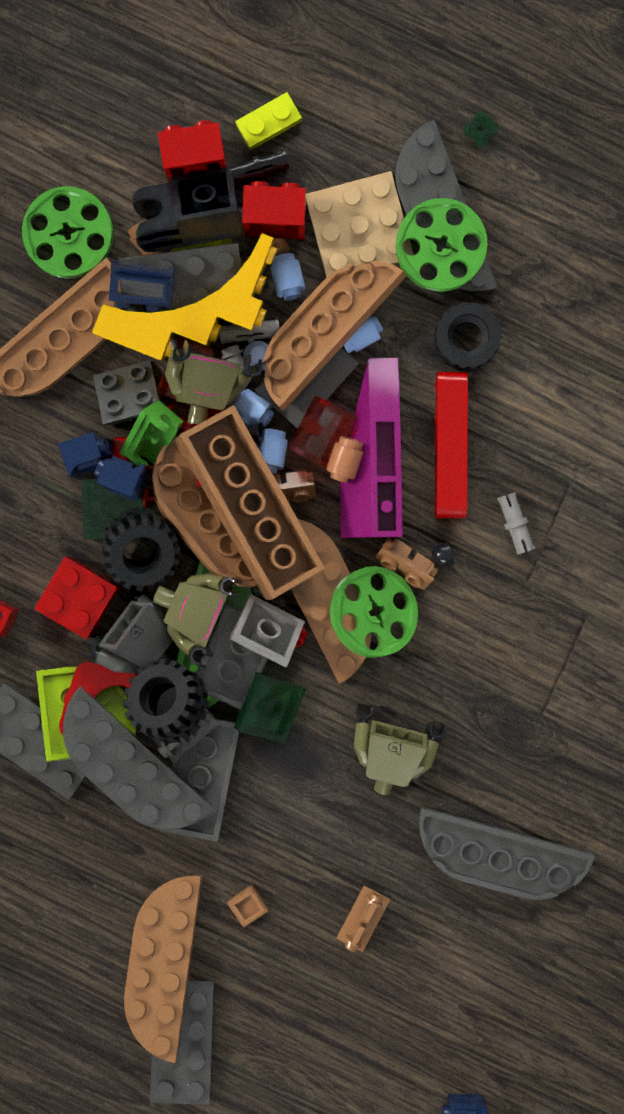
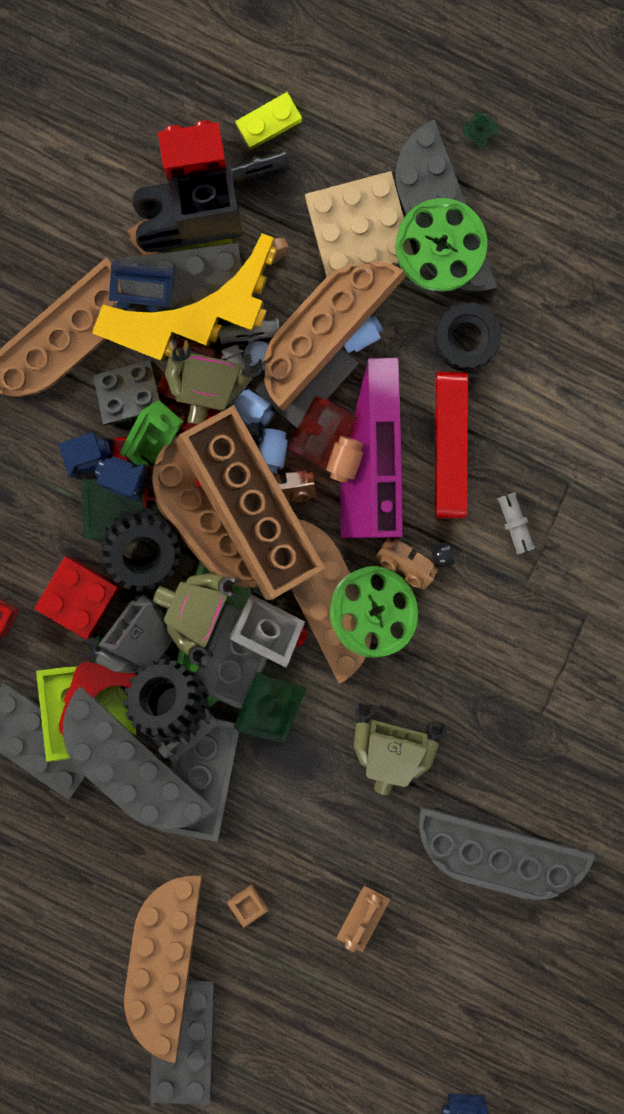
(56, 225): bright green wedge -> none
(274, 210): red brick -> none
(287, 277): light blue brick -> none

